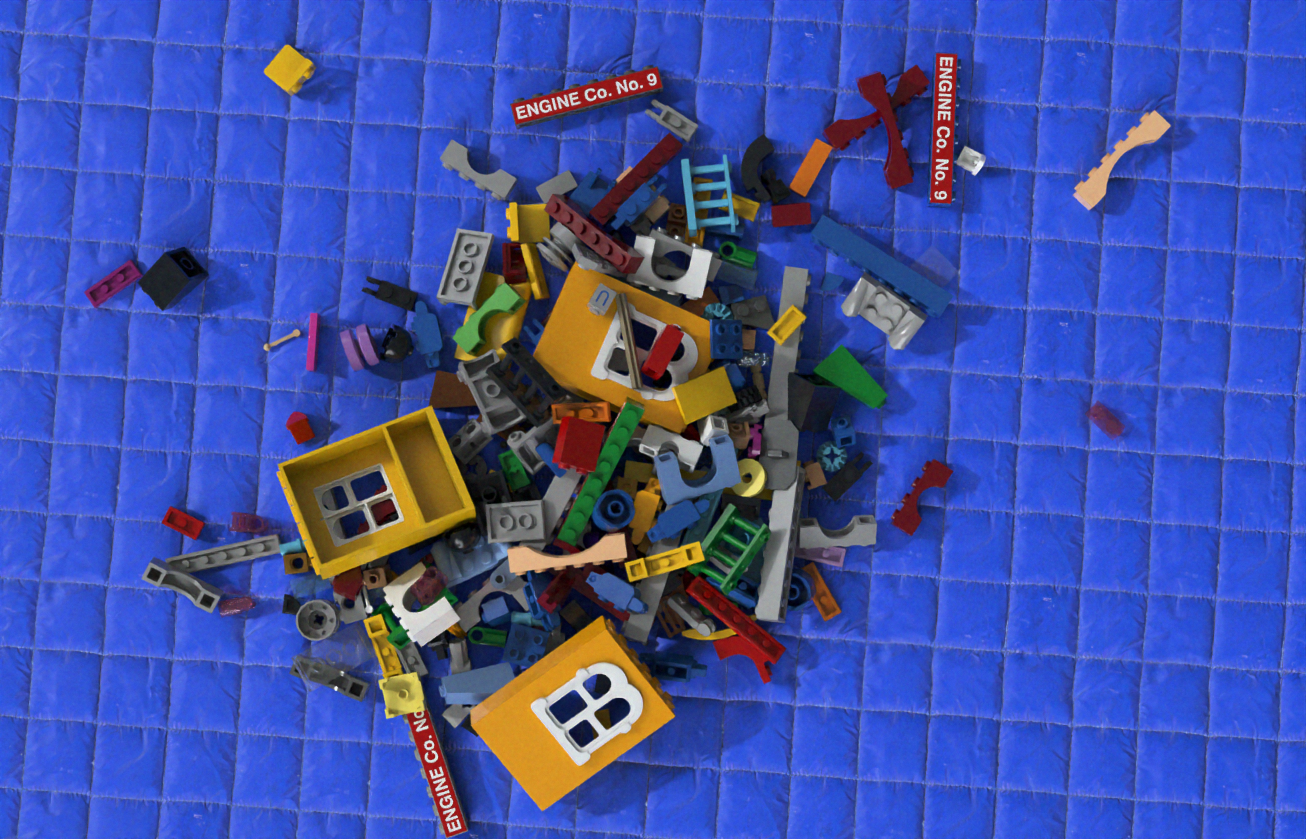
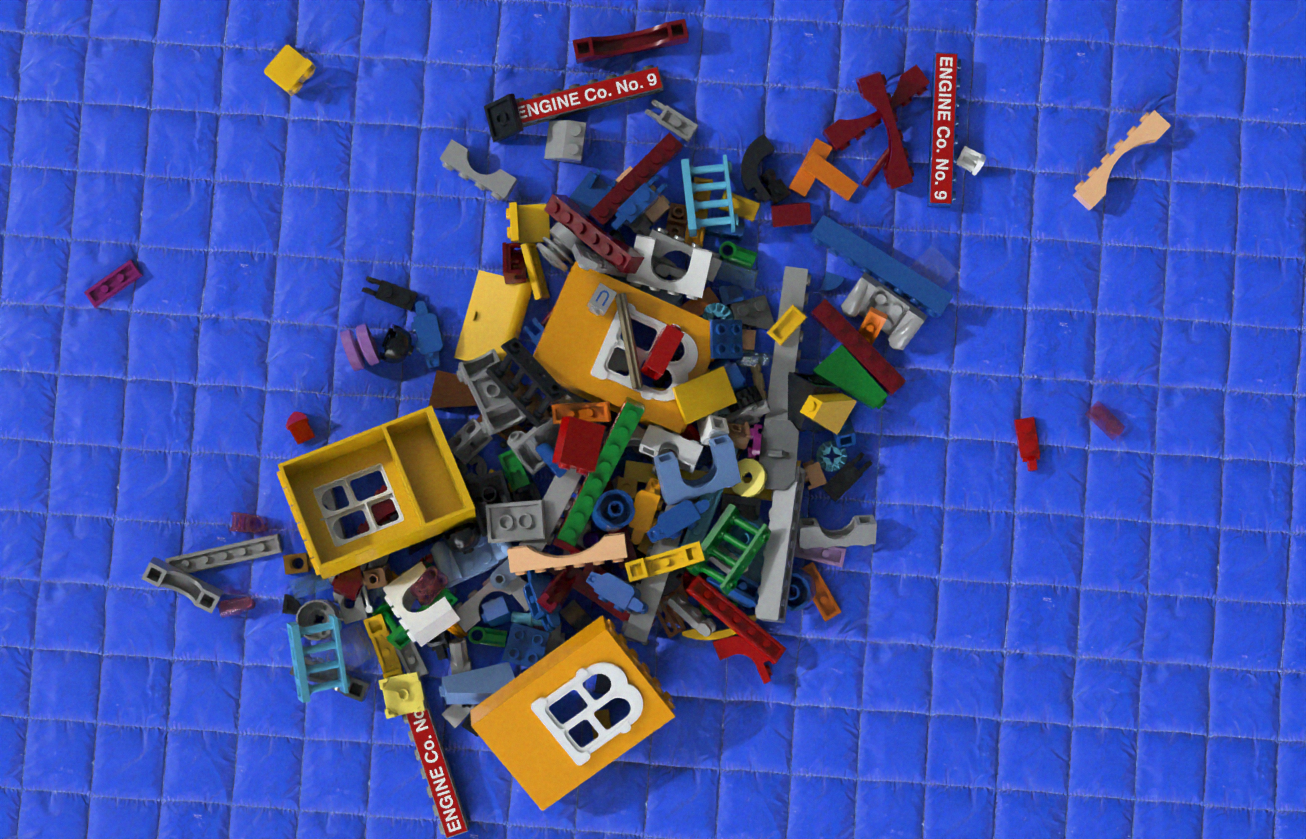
(172, 278): black slope -> none
(183, 523): red plate -> none
(293, 547): medium azure pin -> none
(296, 333): tan hinge -> none
(299, 651): none -> medium azure fence
(313, 342): dark pink tile -> none
(465, 267): light grey plate -> none
(472, 335): bright green arch -> none
(503, 118): none -> black tile
(558, 185): light grey tile -> none
(566, 141): none -> light grey slope
(604, 47): none -> dark red arch
(673, 666): blue hinge -> none
(829, 410): none -> yellow slope
(830, 176): none -> orange tile
(858, 346): none -> dark red arch
(872, 324): none -> orange plate
(875, 170): none -> dark red bar
(907, 517): dark red arch -> none
(1027, 442): none -> red hinge

